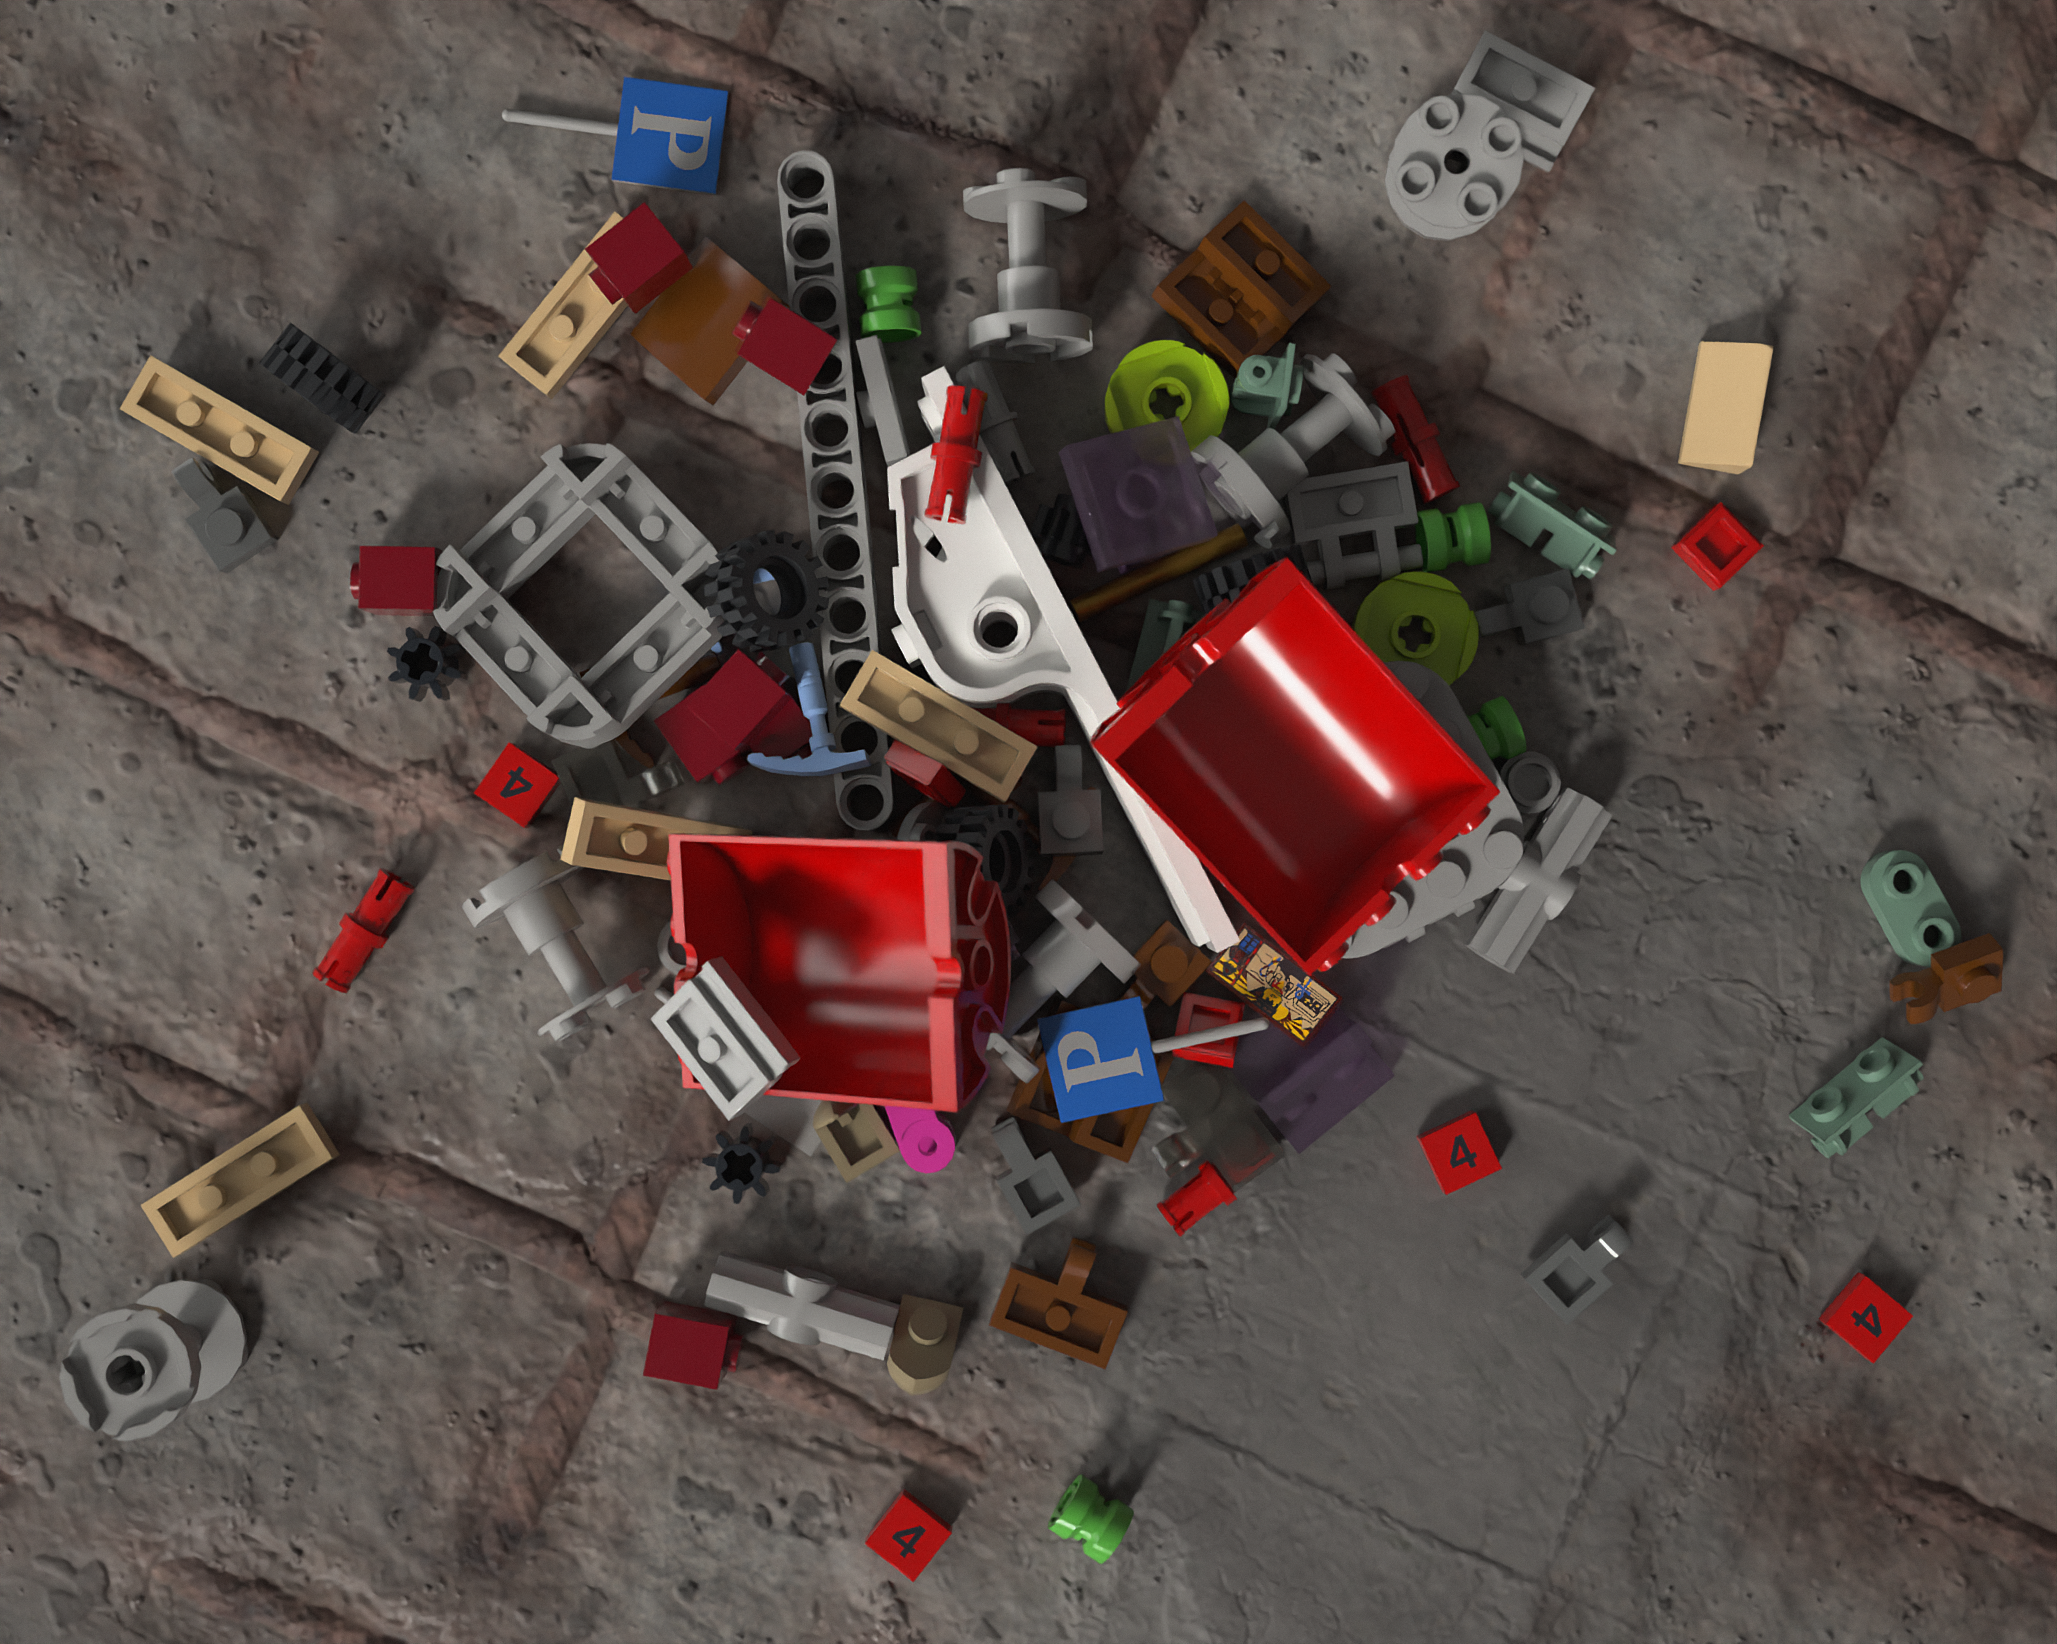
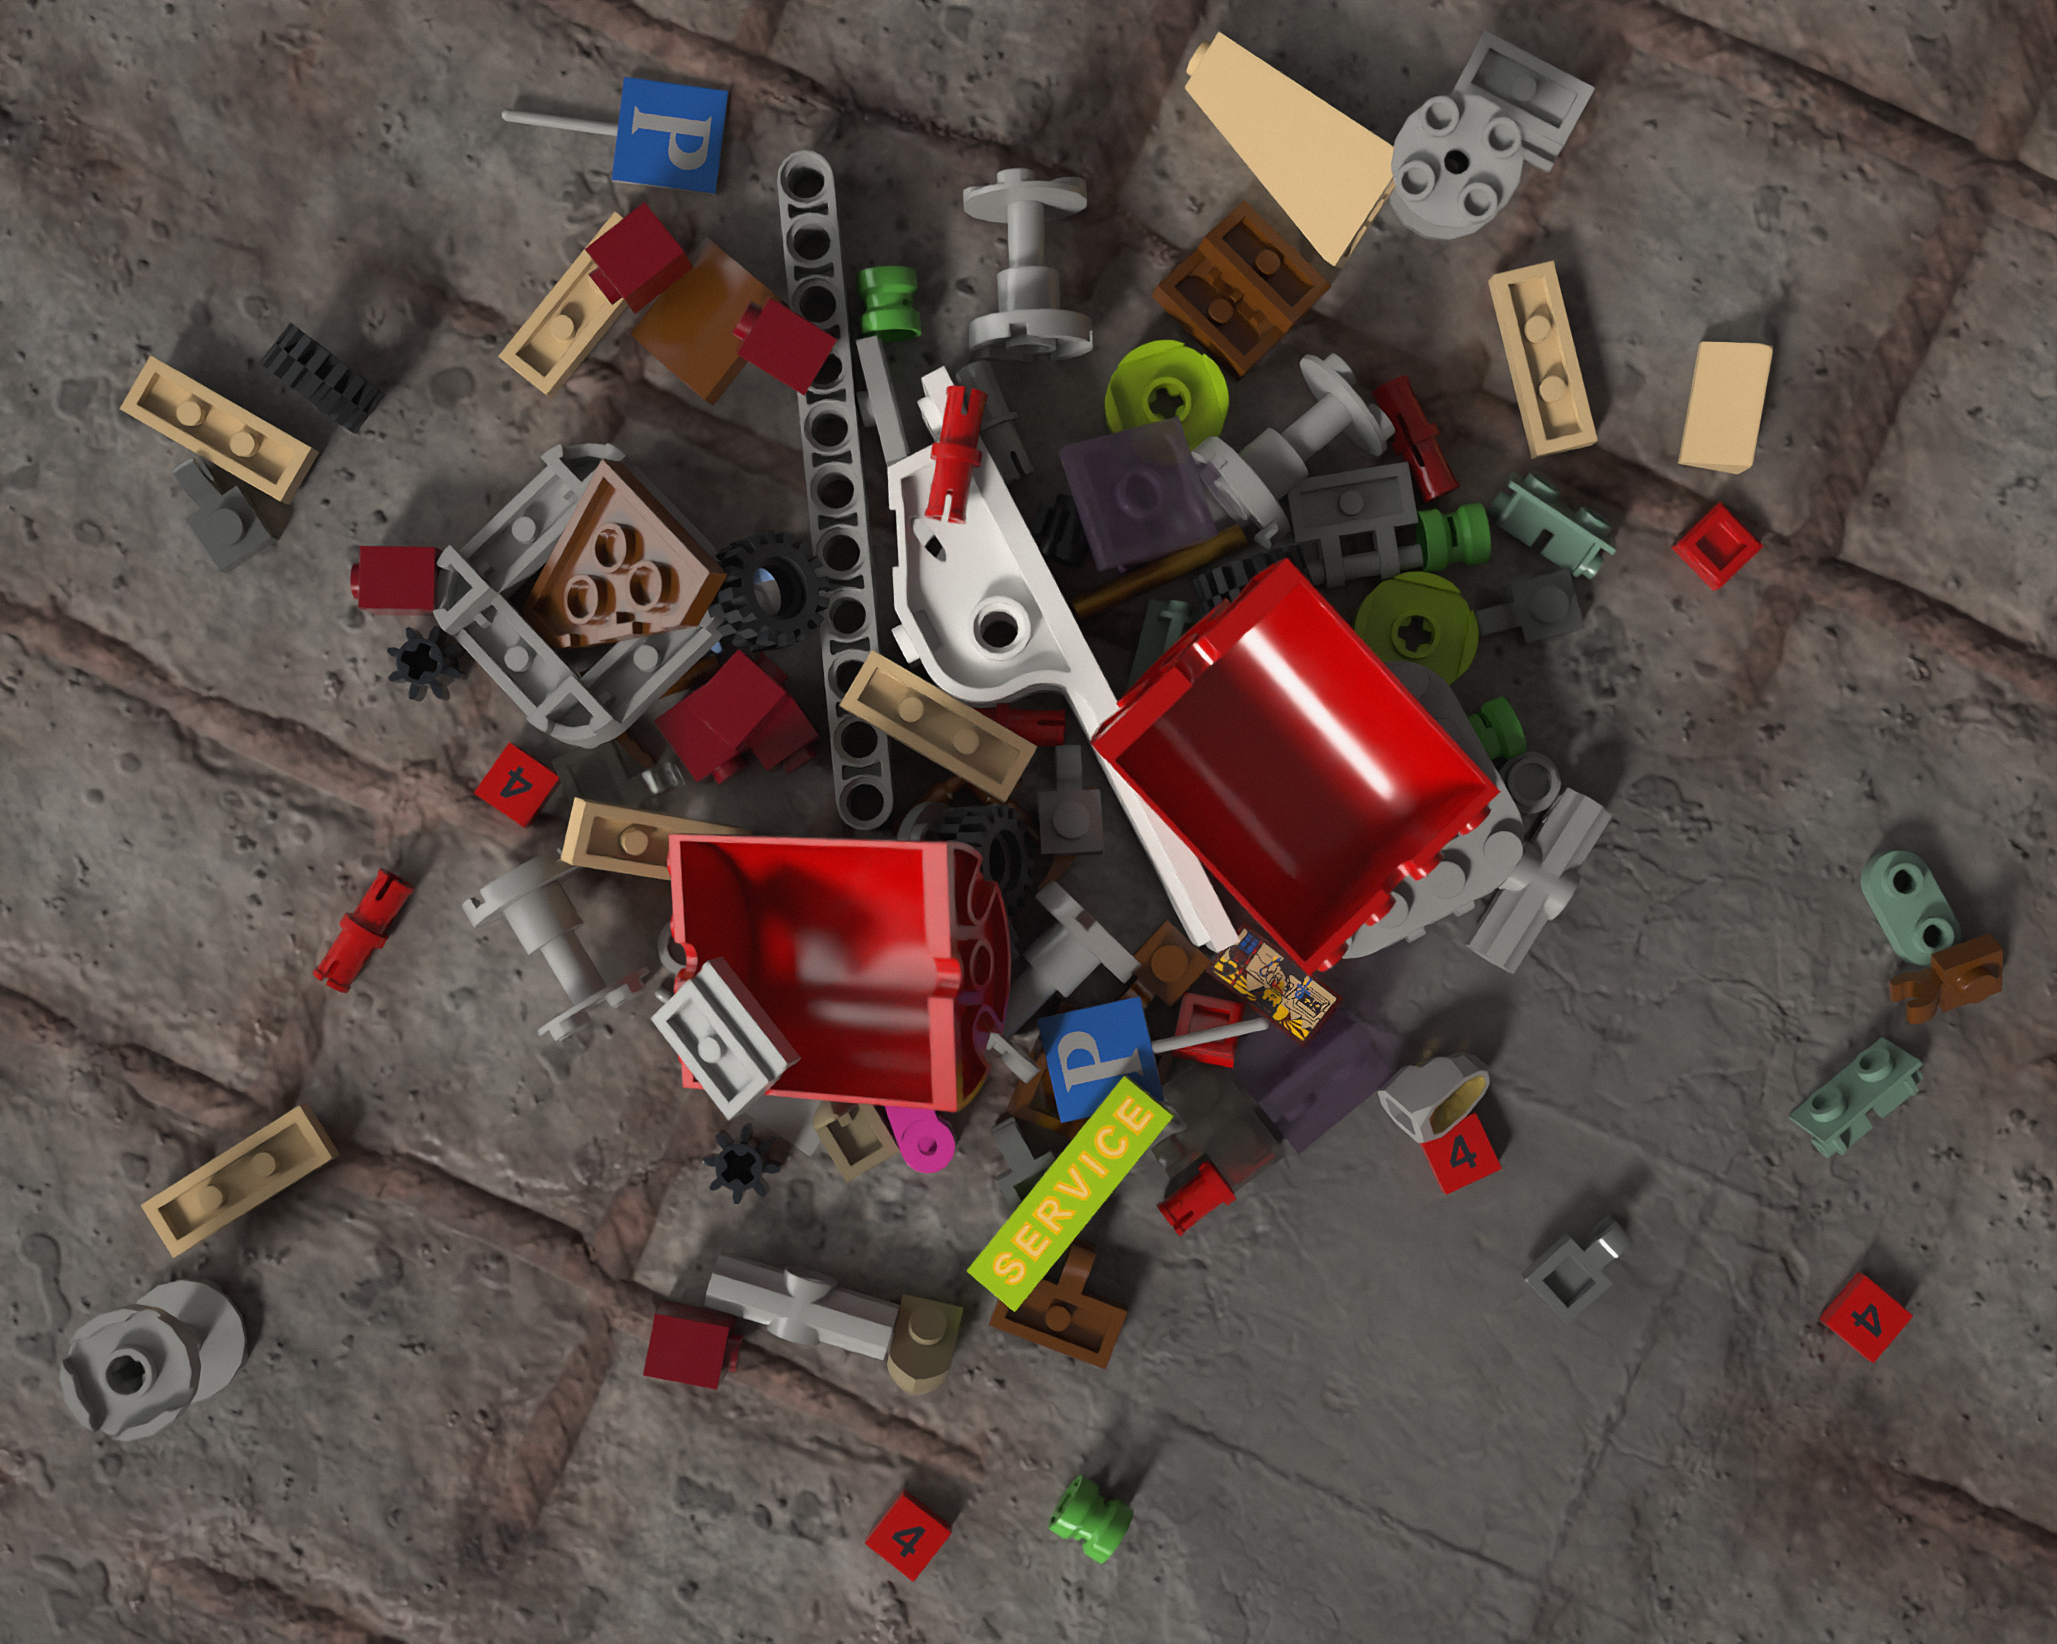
(621, 569): none -> reddish brown plate
(814, 708): light blue piece -> none
(924, 774): red tile -> none
(1070, 1192): none -> lime tile
(1268, 386): sand green hinge -> none
(1303, 150): none -> tan slope
(1434, 1094): none -> light grey rock
(1542, 360): none -> tan plate

